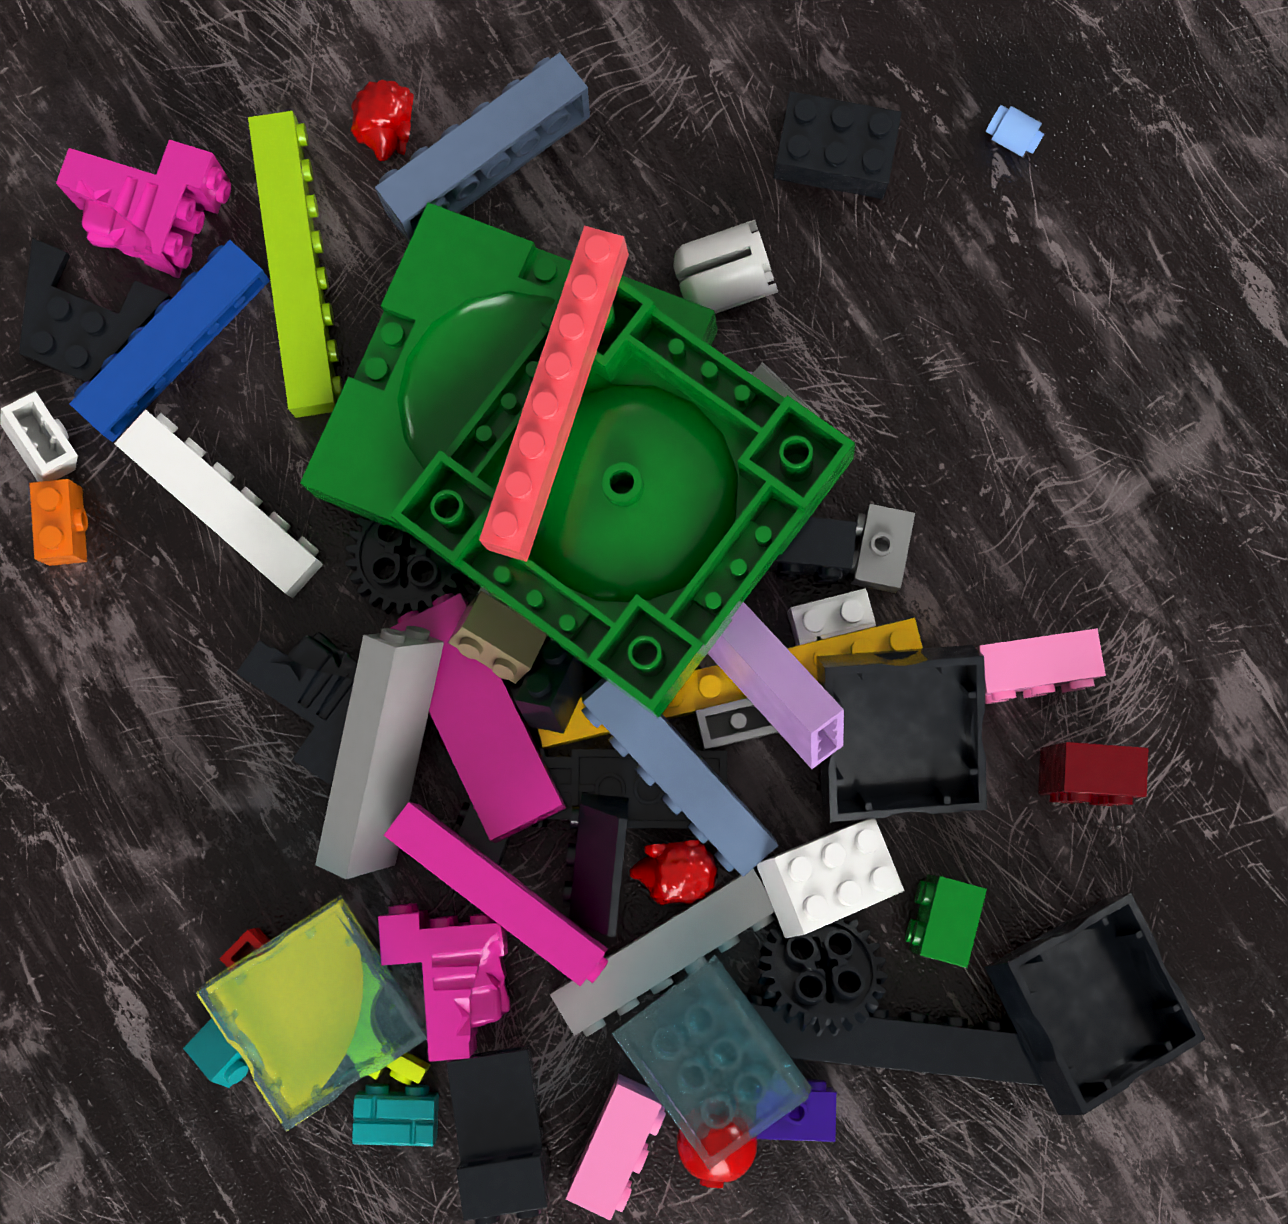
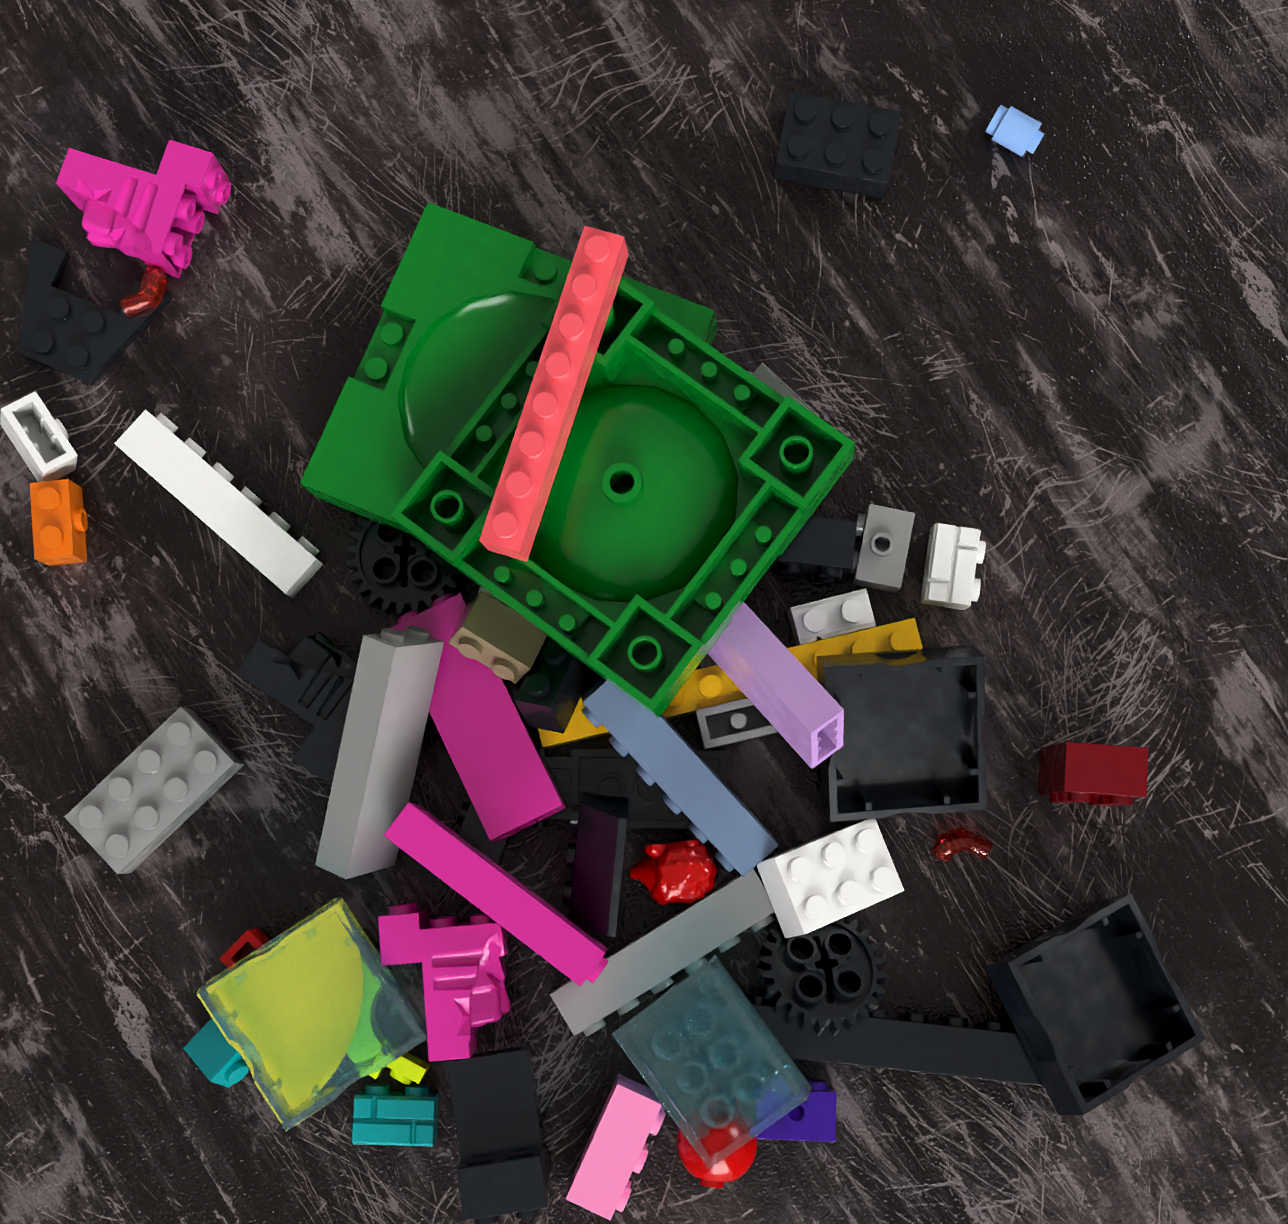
(149, 293): none -> clear red arm
(154, 790): none -> light grey brick
(169, 340): blue brick -> none
(294, 263): lime brick -> none
(382, 117): red animal -> none
(487, 145): sand blue brick -> none
(725, 268): white cylinder -> none
(945, 920): green brick -> none
(951, 566): none -> white brick
(959, 840): none -> clear red arm
(1041, 665): bright pink brick -> none

